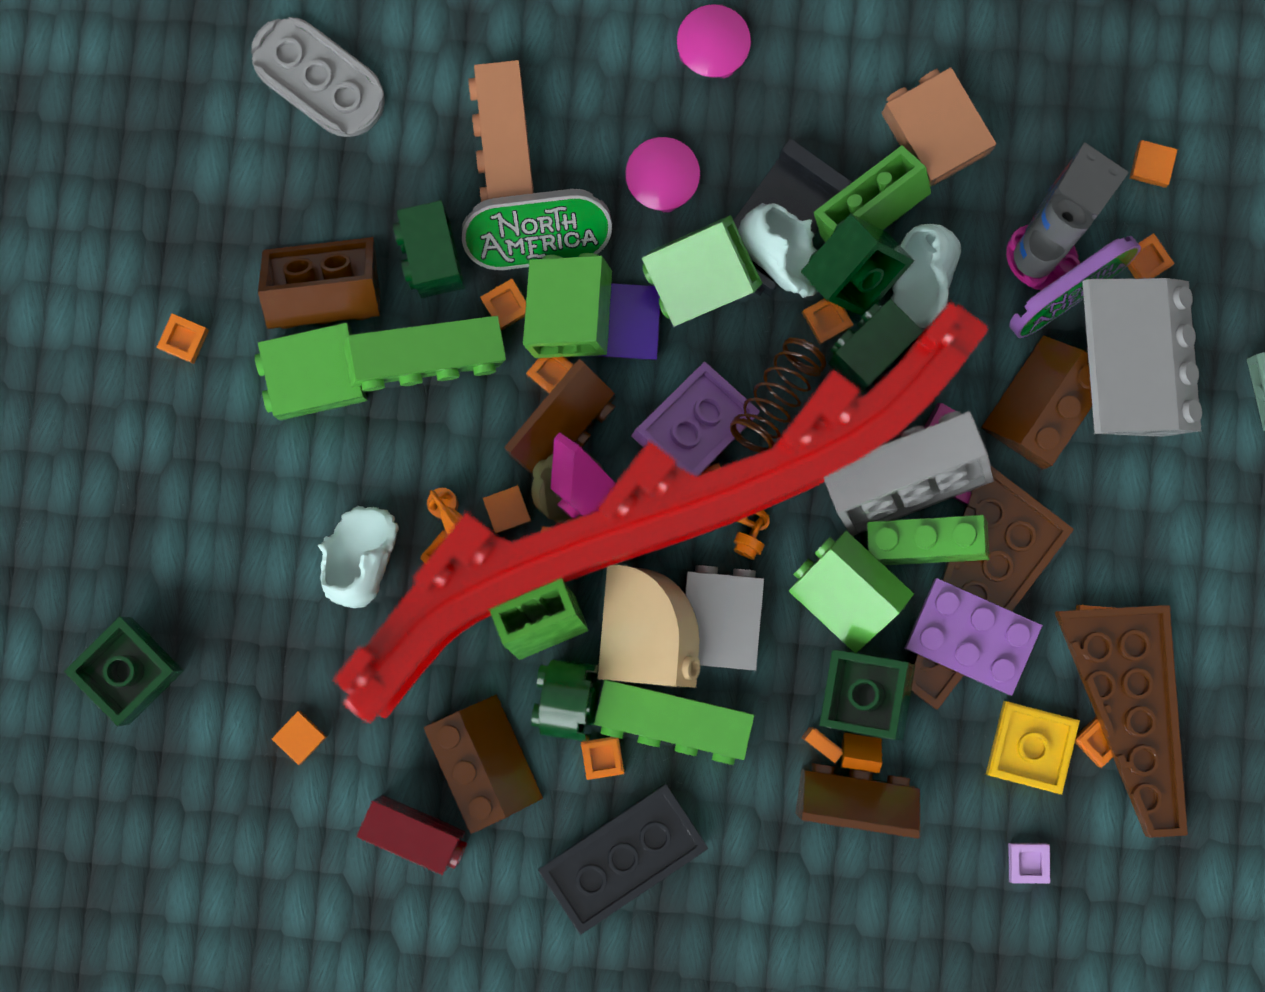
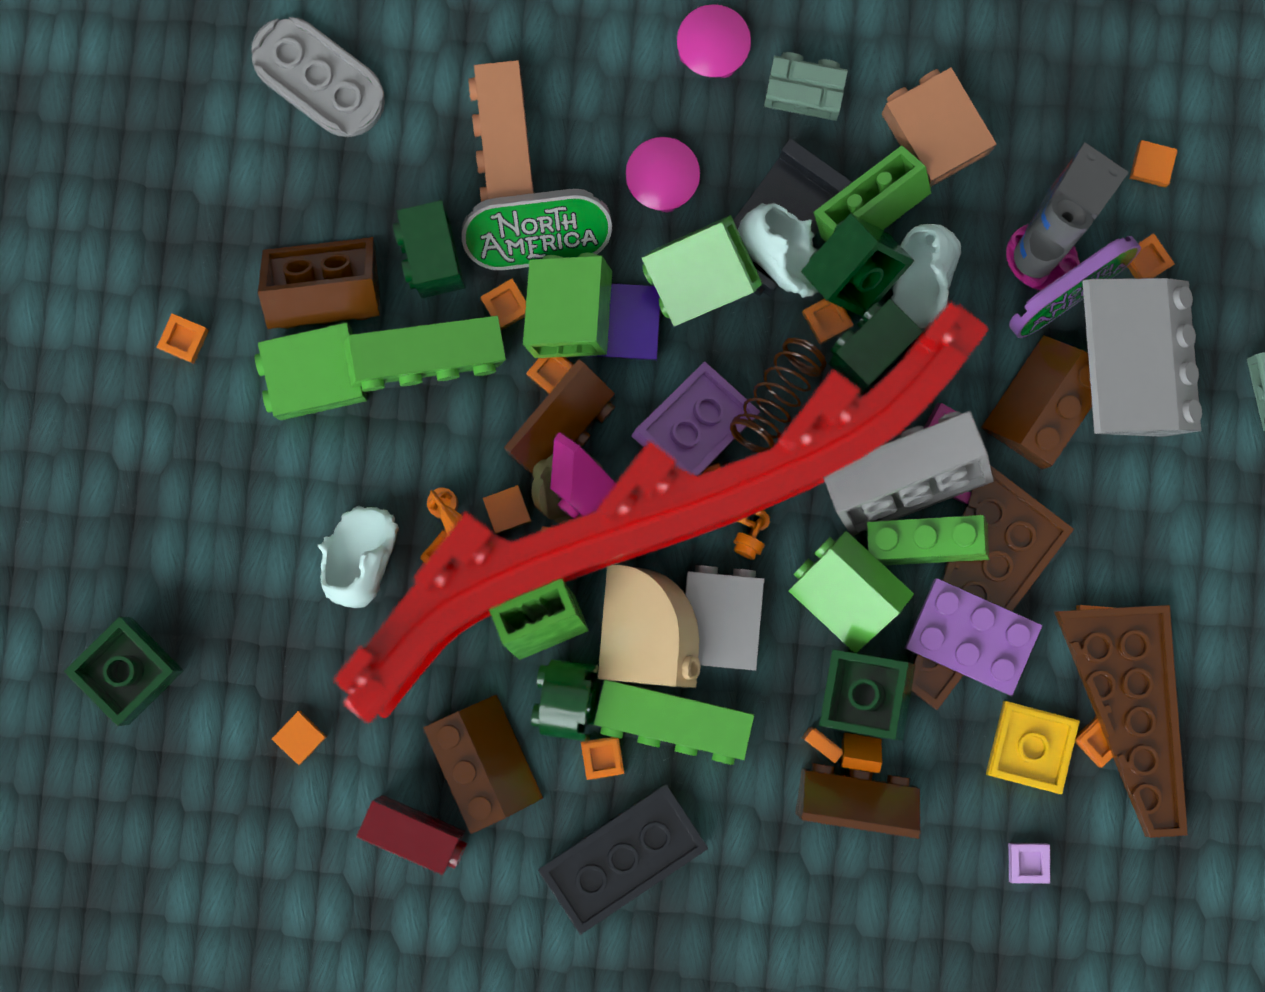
(806, 86): none -> sand green brick

